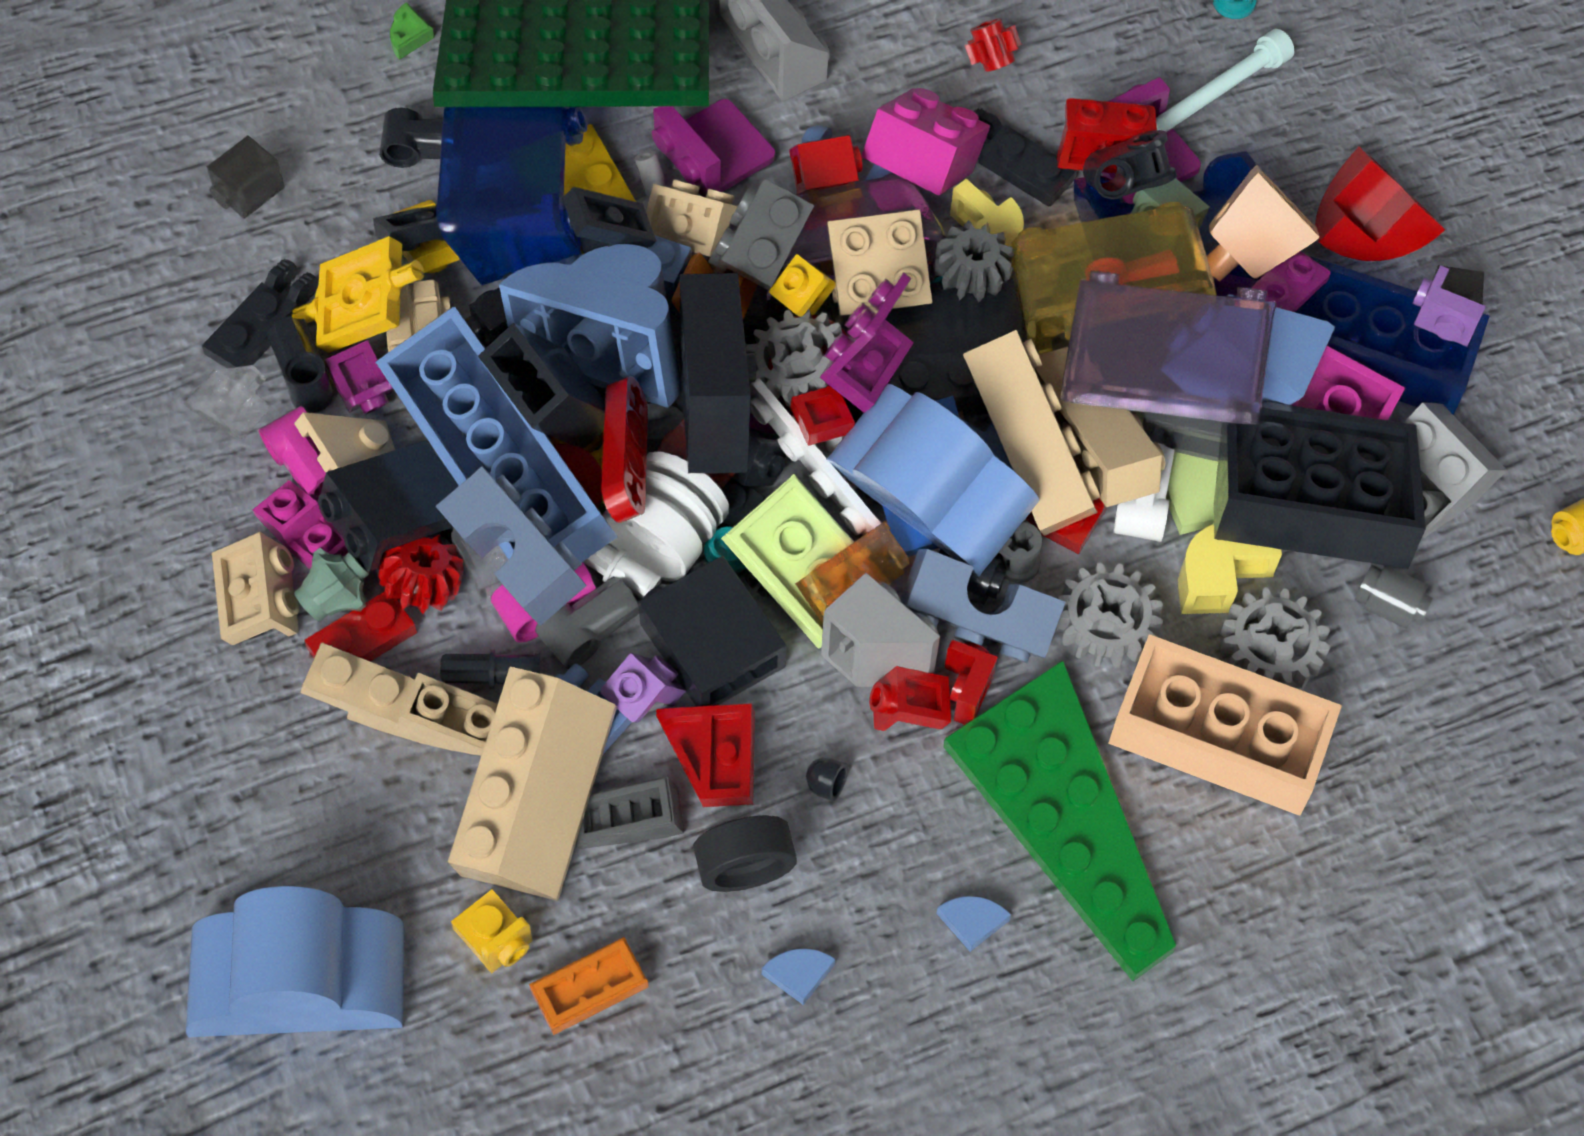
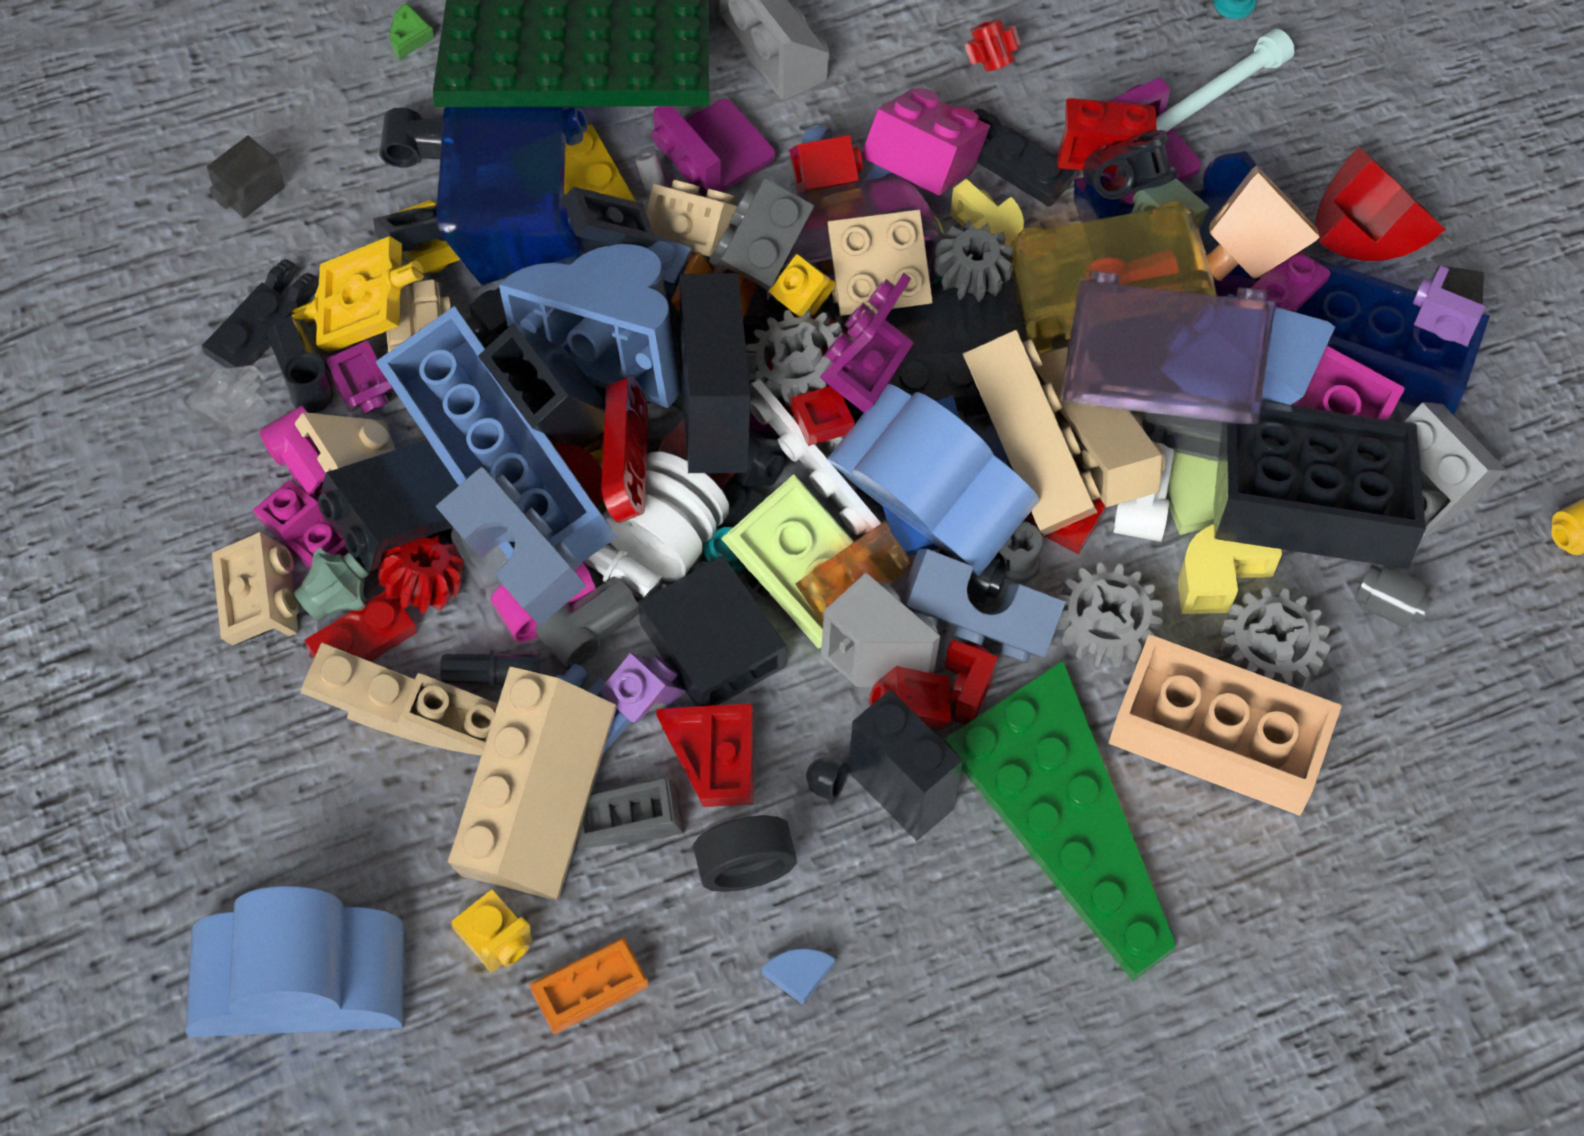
(904, 765): none -> black brick
(973, 919): medium blue tile -> none

